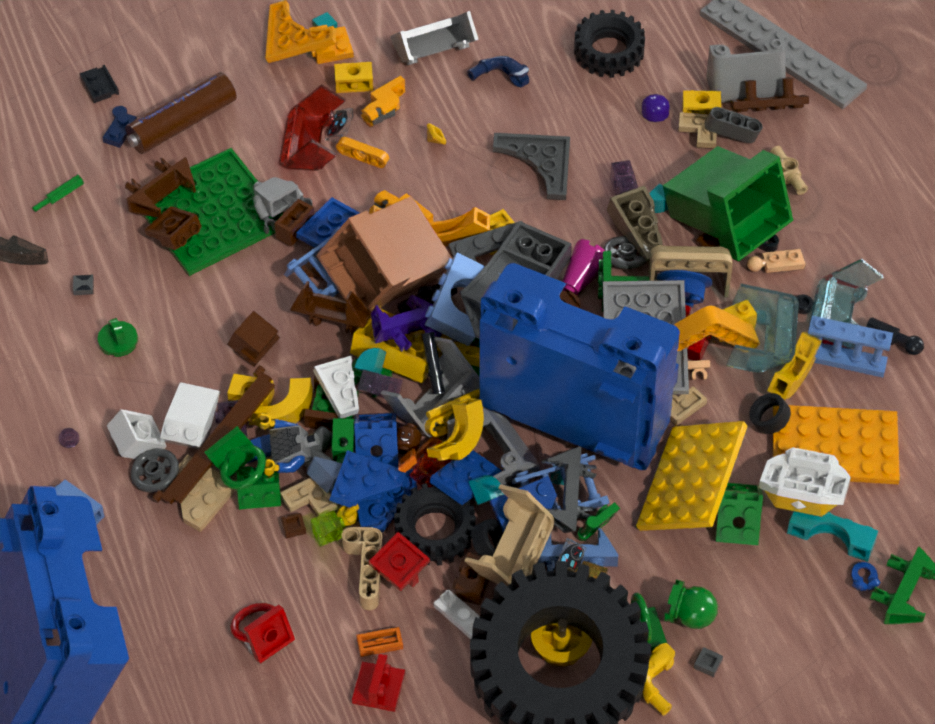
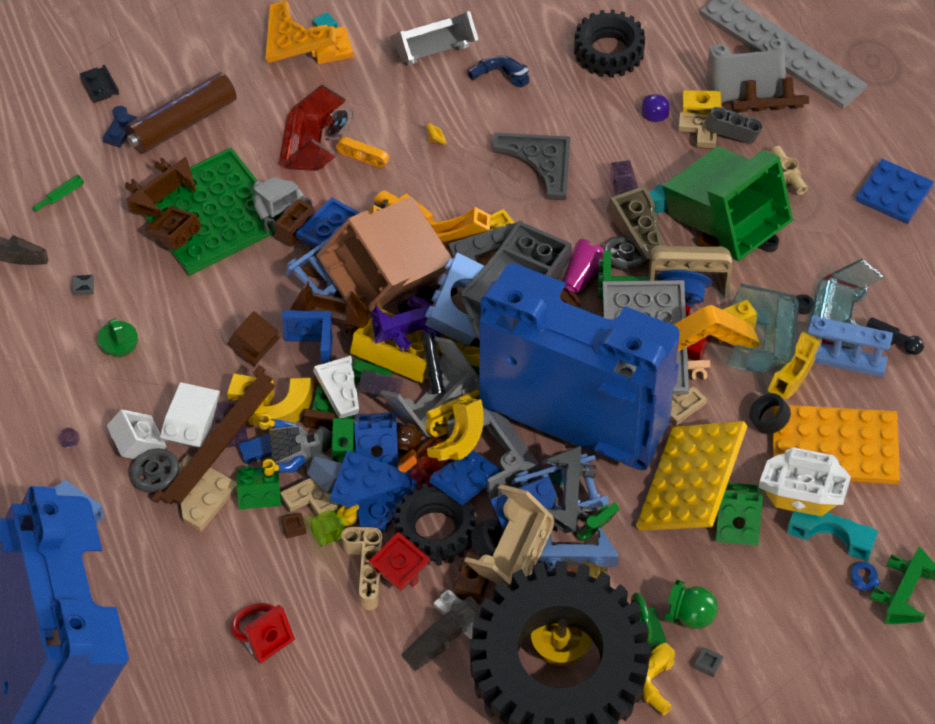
(232, 454): green tile -> none
(317, 329): none -> blue bracket
(353, 77): yellow brick -> none
(371, 360): teal brick -> none
(378, 685): red bracket -> none
(379, 645): orange tile -> none
(384, 102): light orange plate -> none
(441, 633): none -> clear smoke slope
(485, 488): teal brick -> none
(572, 554): slope -> none
(777, 261): light nougat plate -> none
(894, 191): none -> blue plate

